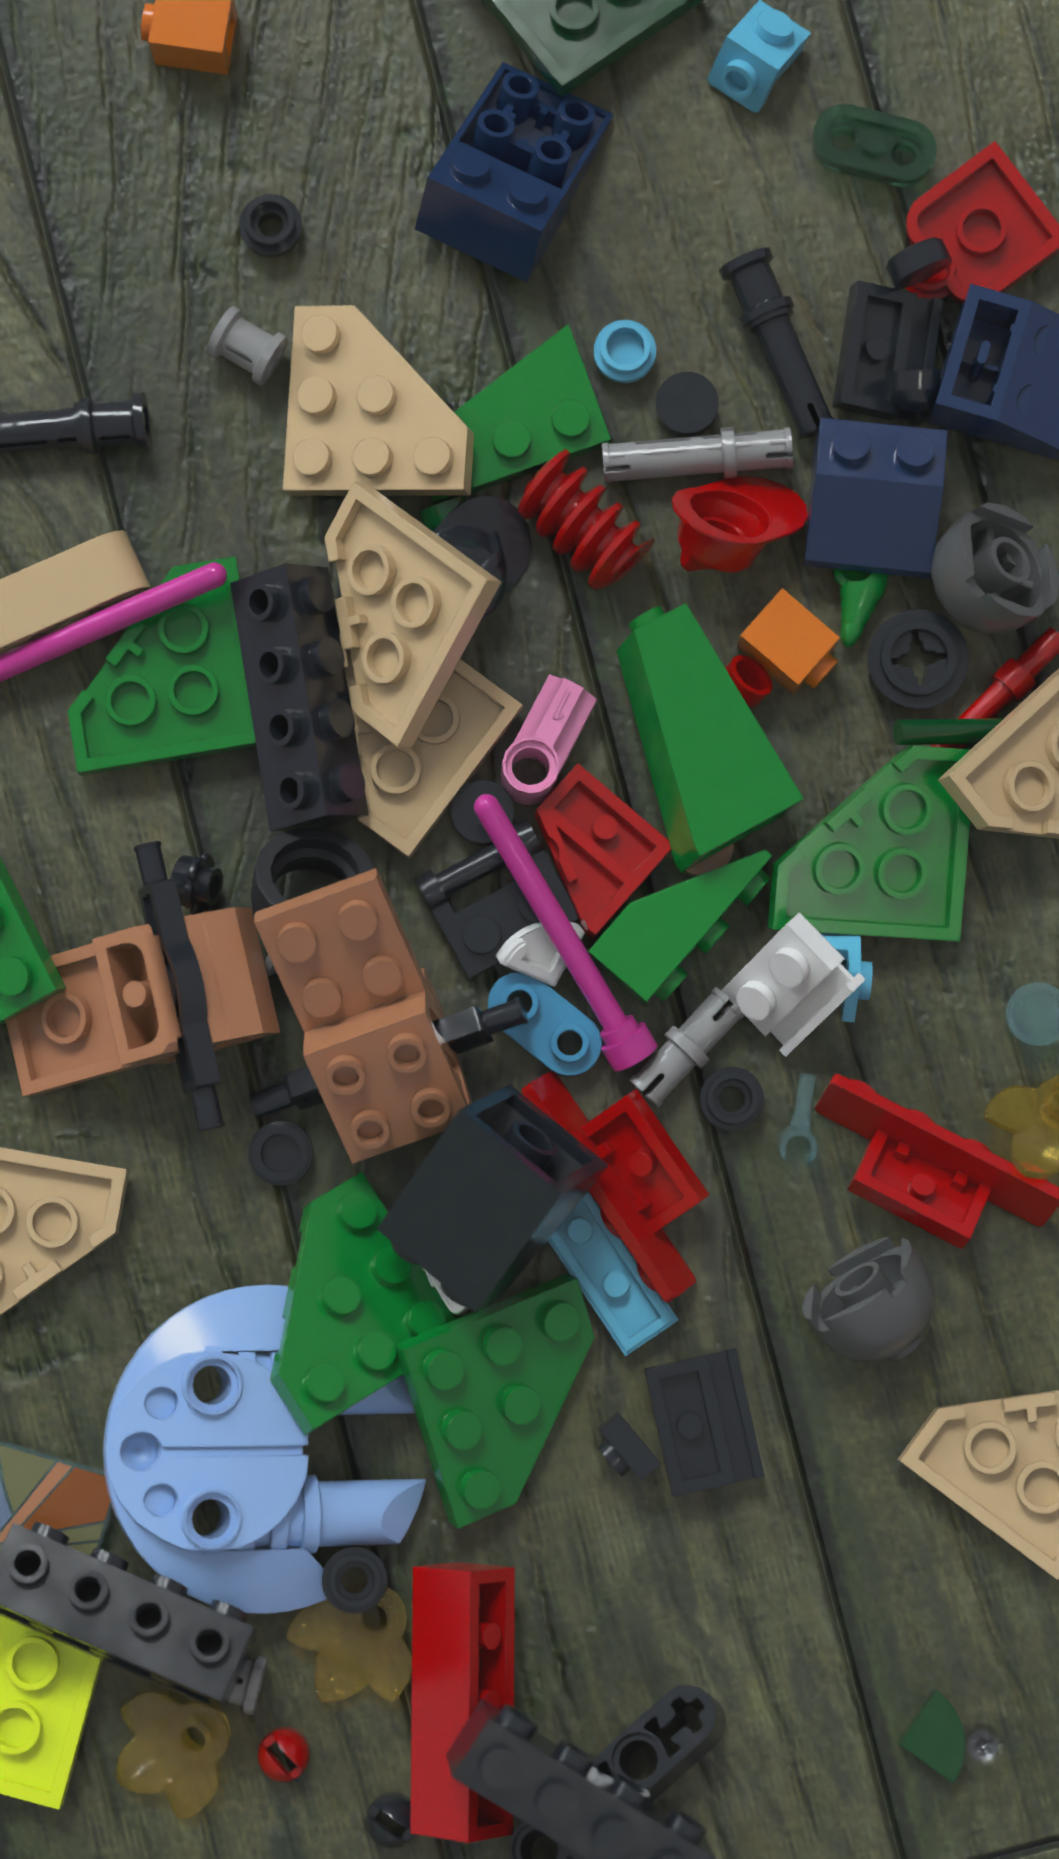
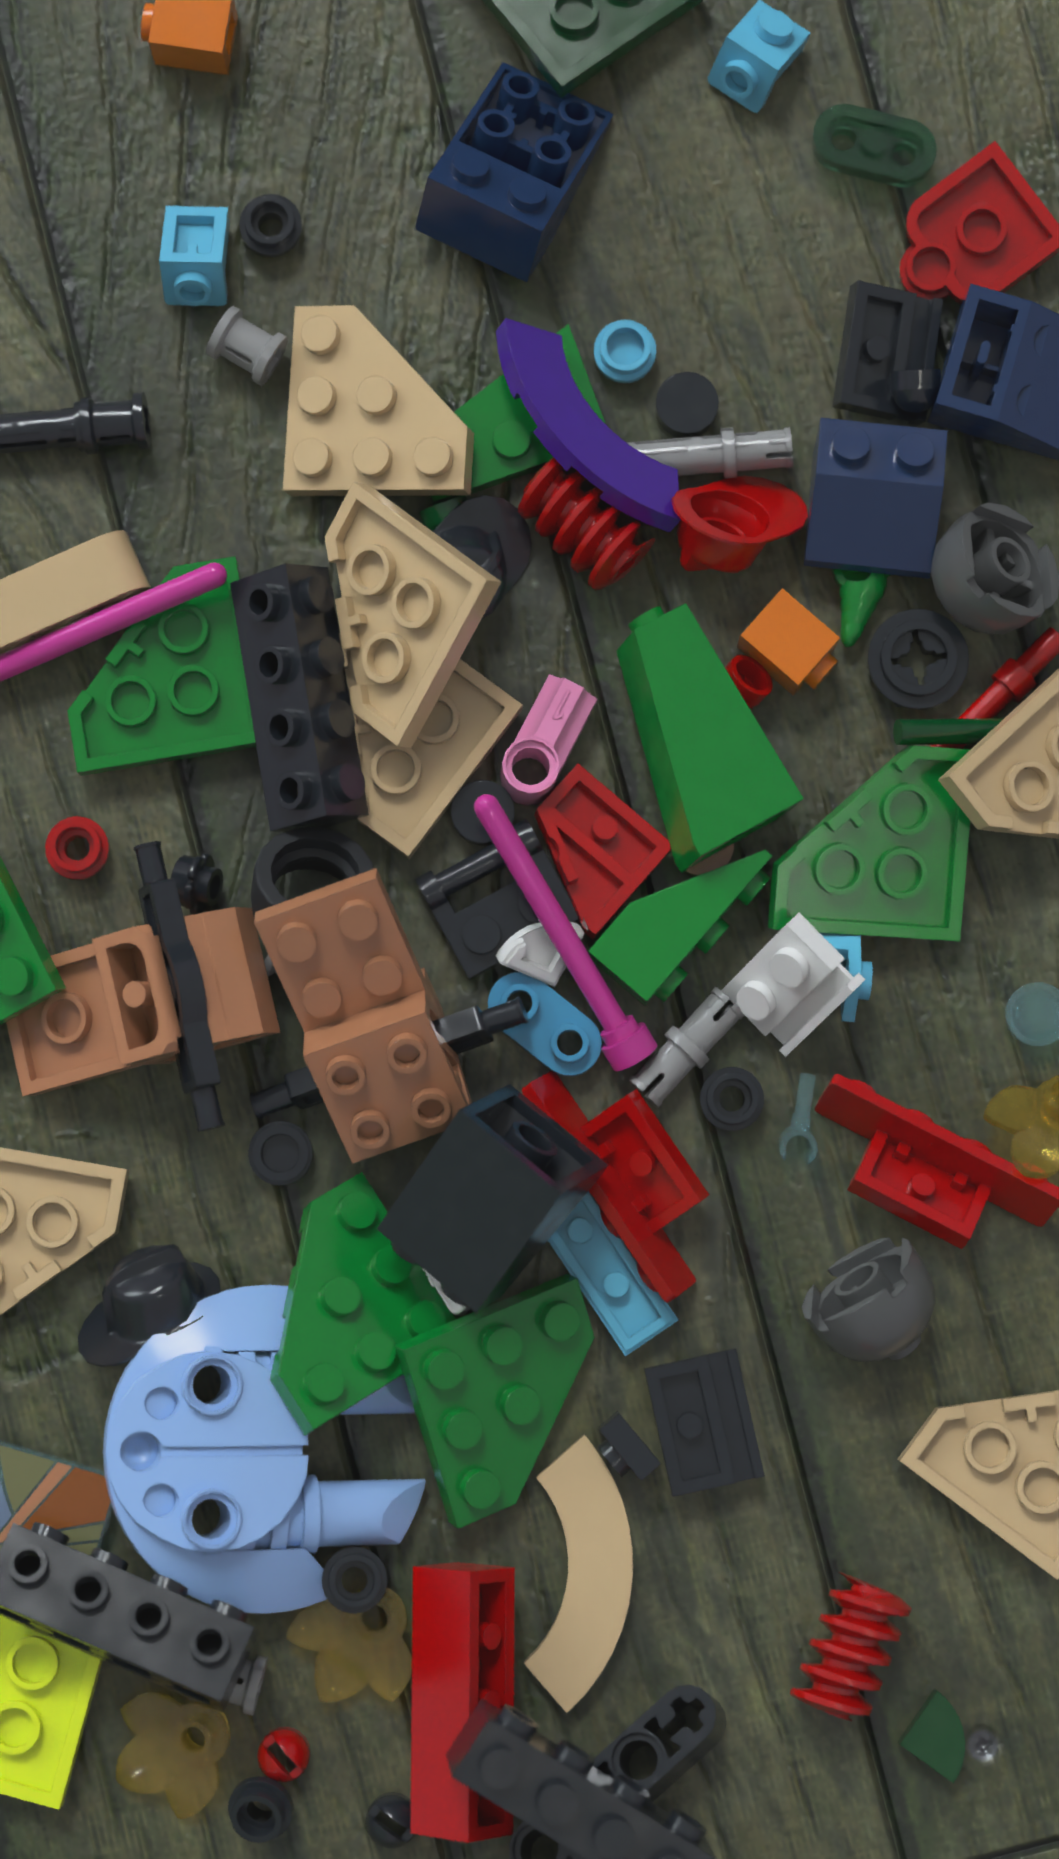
(60, 838): none -> red plate
(144, 1296): none -> black piece
(194, 255): none -> medium azure bracket
(254, 1823): none -> black plate
(574, 433): none -> dark purple tile
(597, 1576): none -> tan tile
(769, 317): black pin -> none
(852, 1649): none -> red piece
(918, 263): black tile -> none

